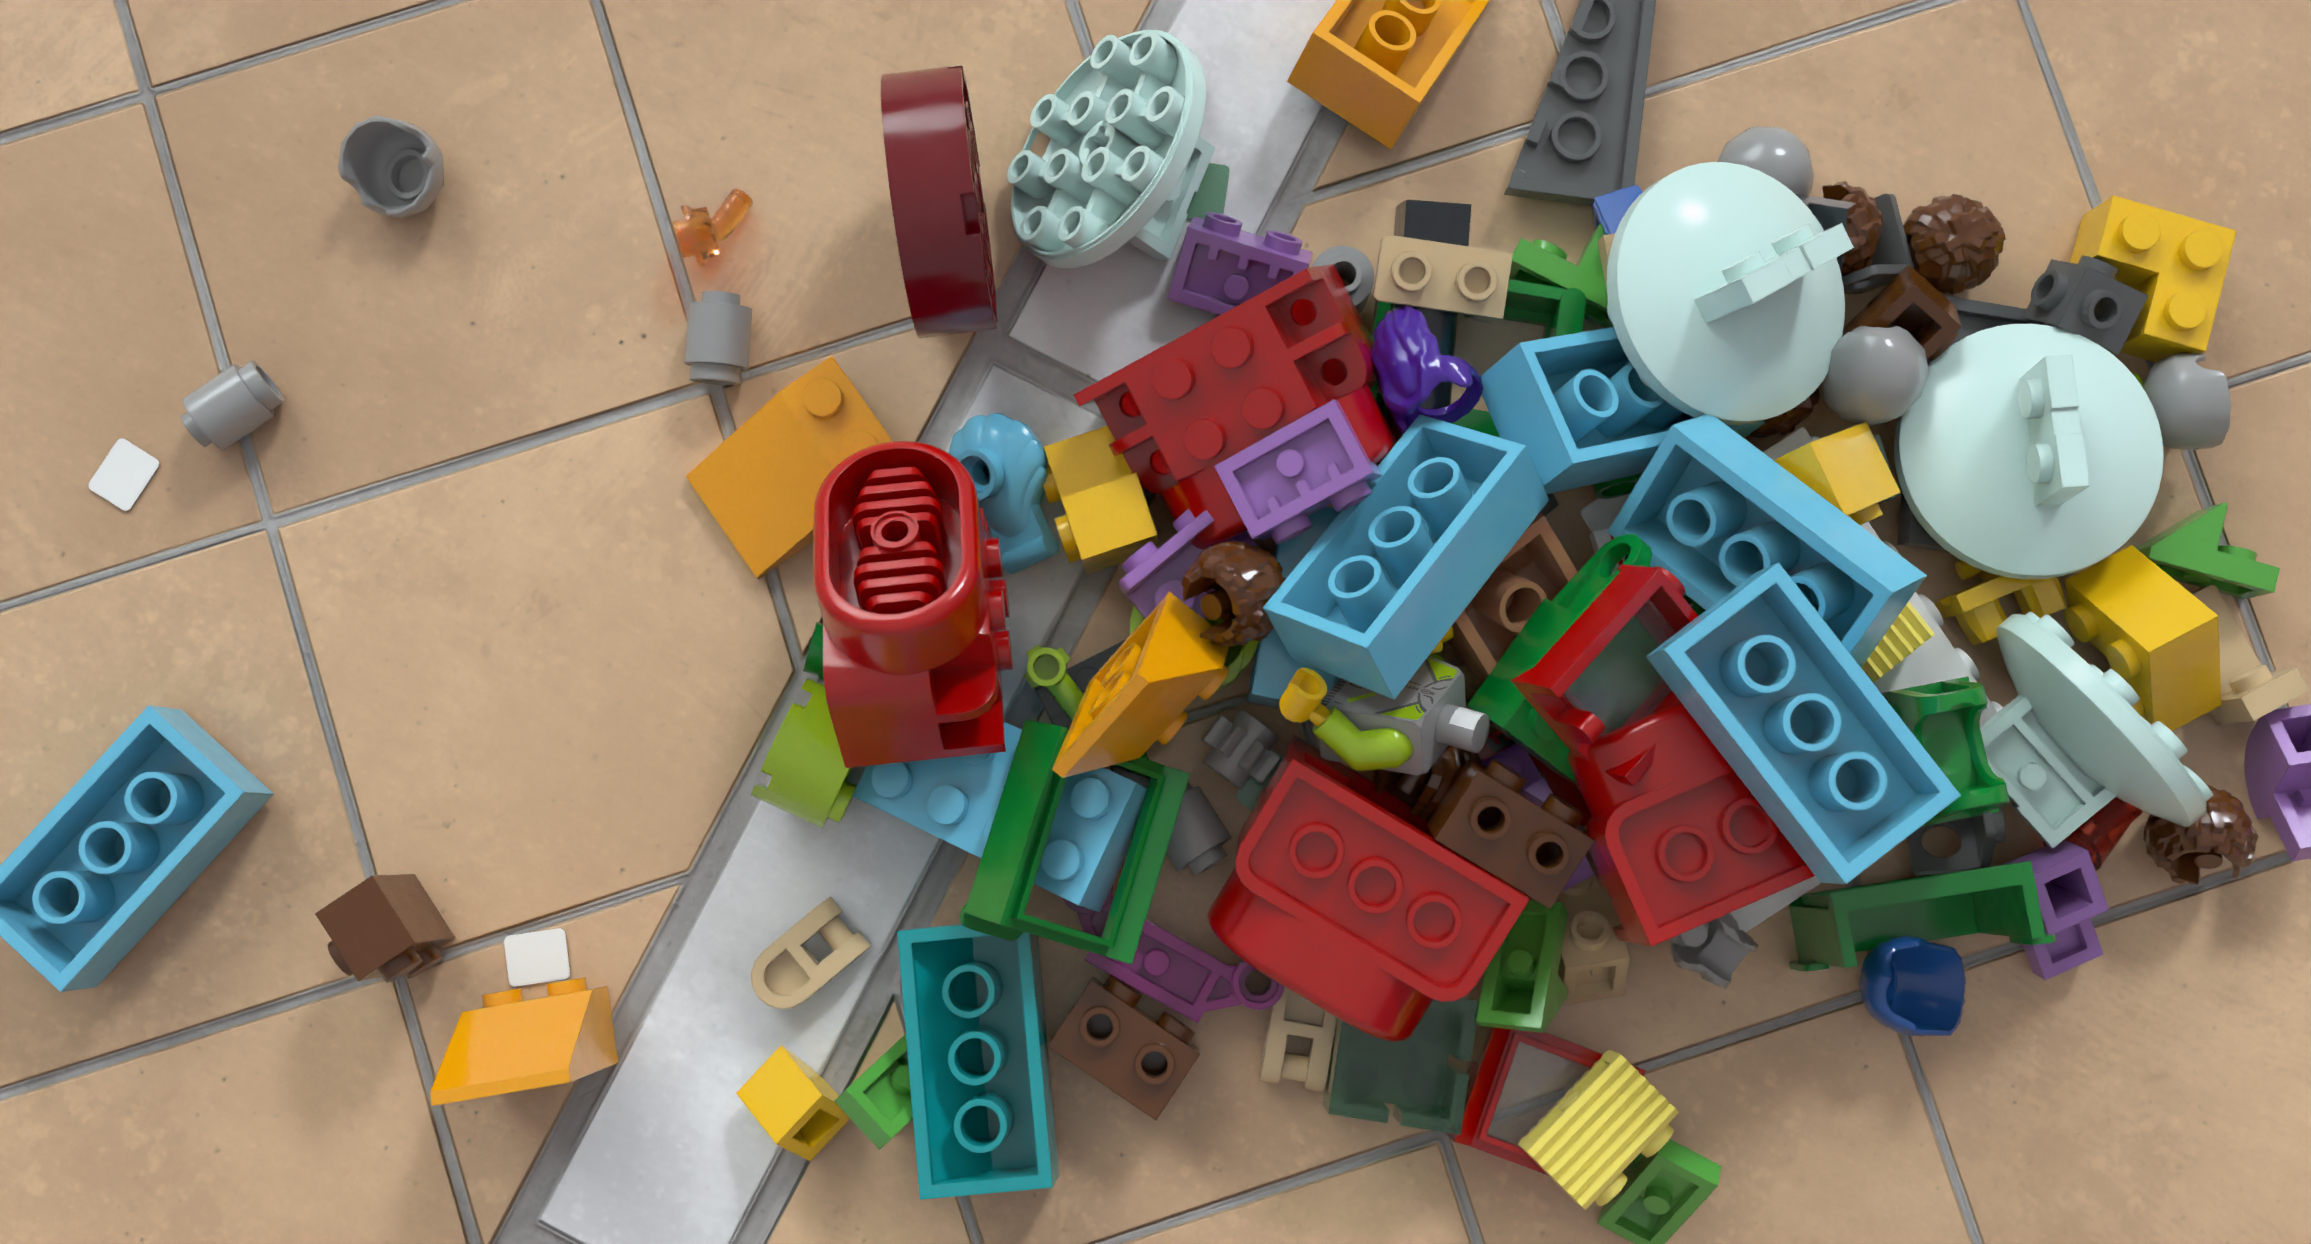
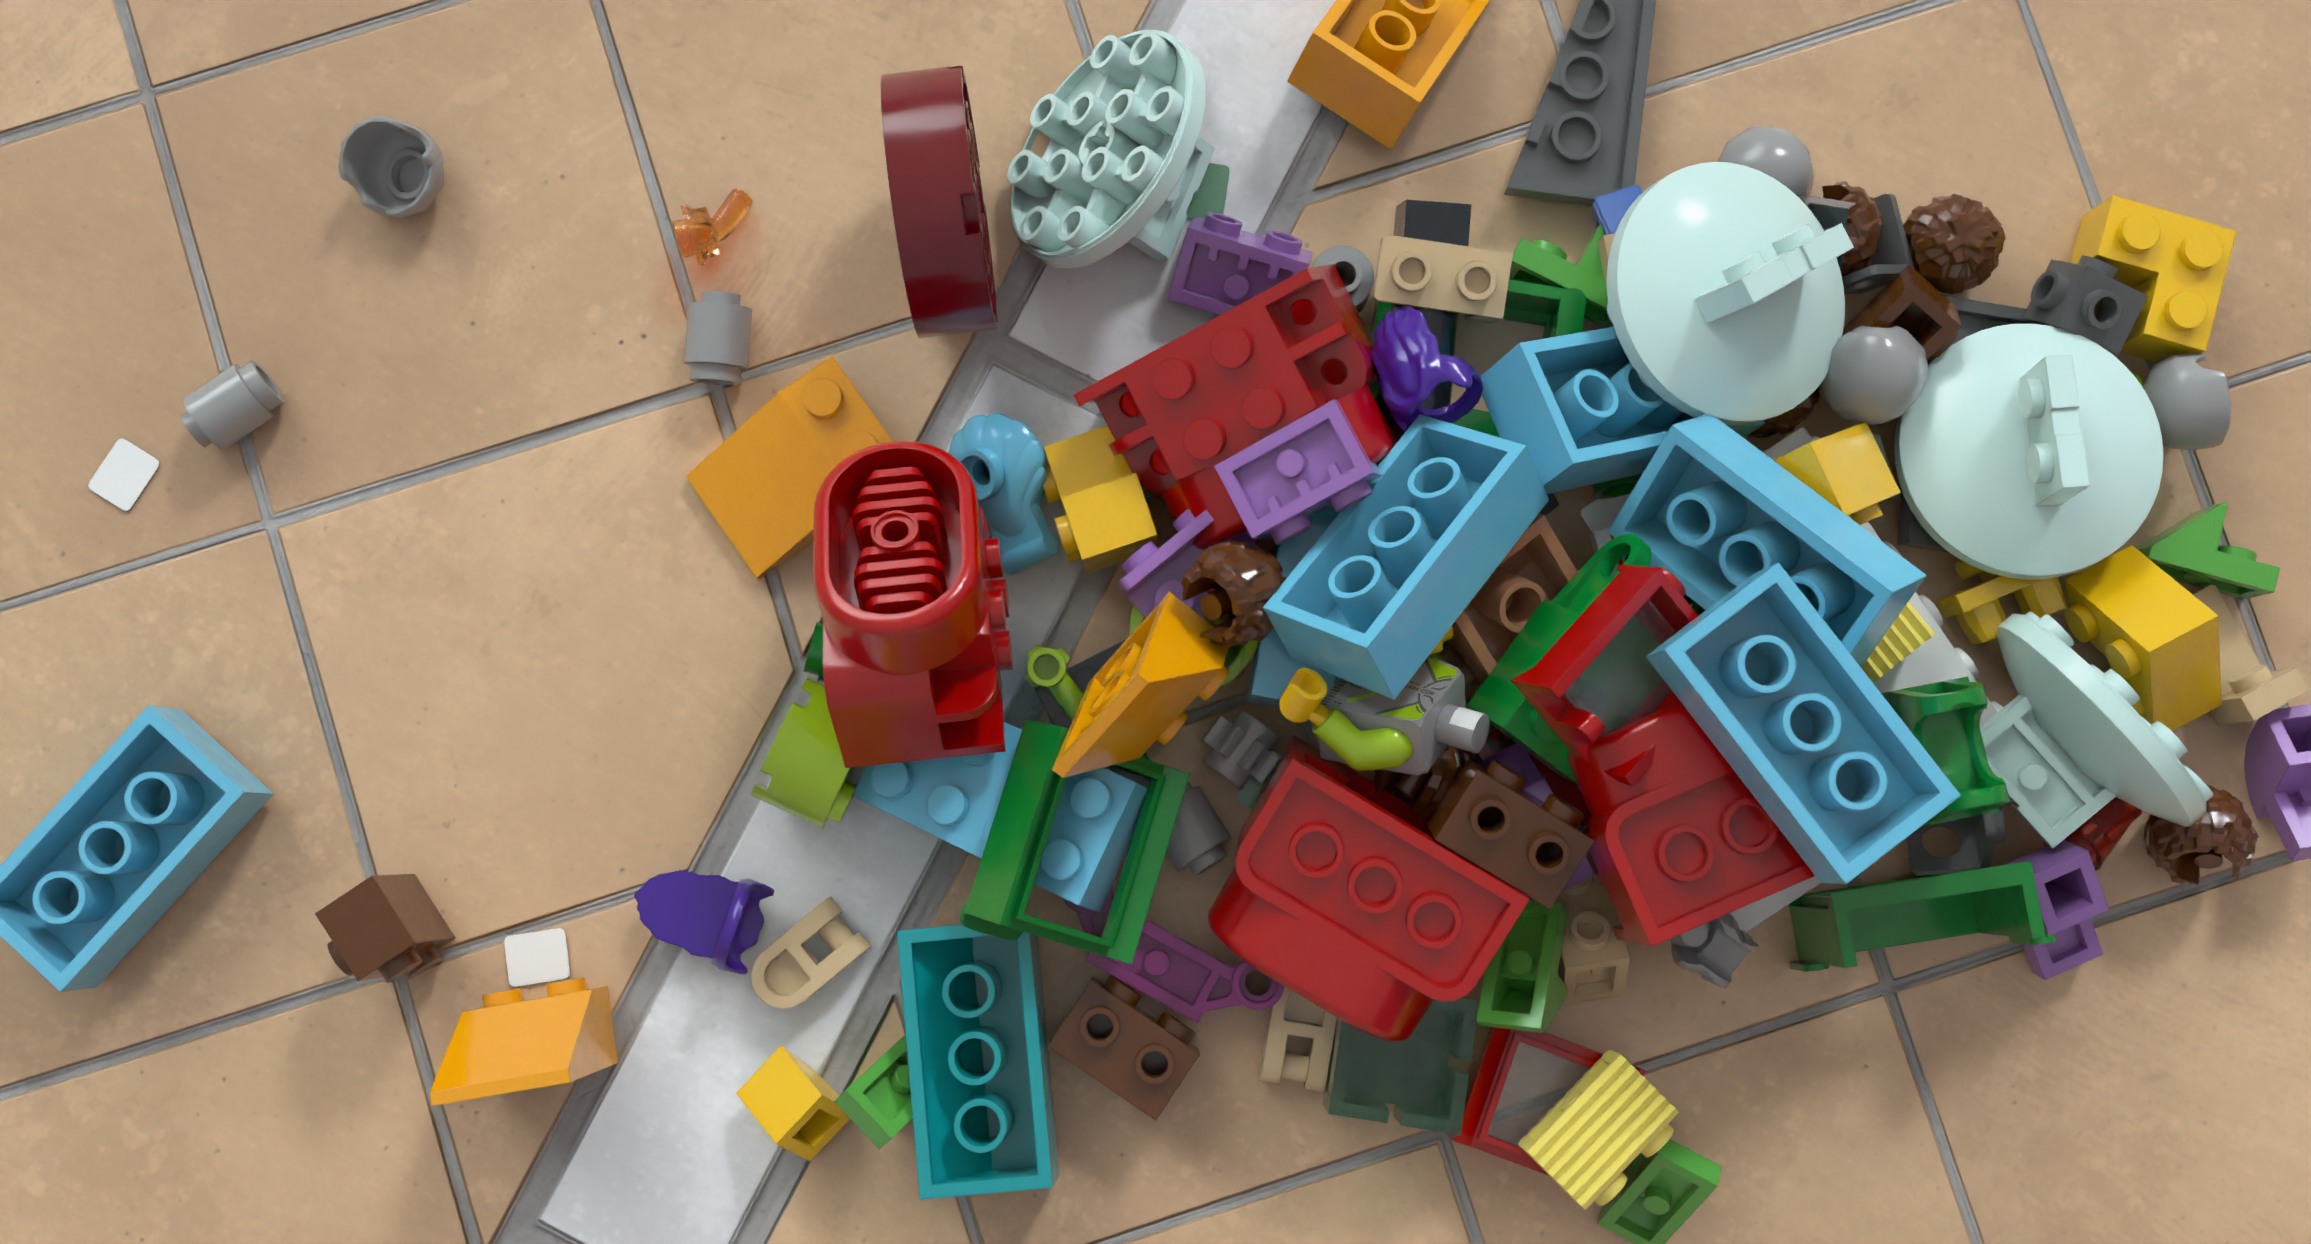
(704, 914): none -> dark purple piece
(1914, 986): blue hair -> none

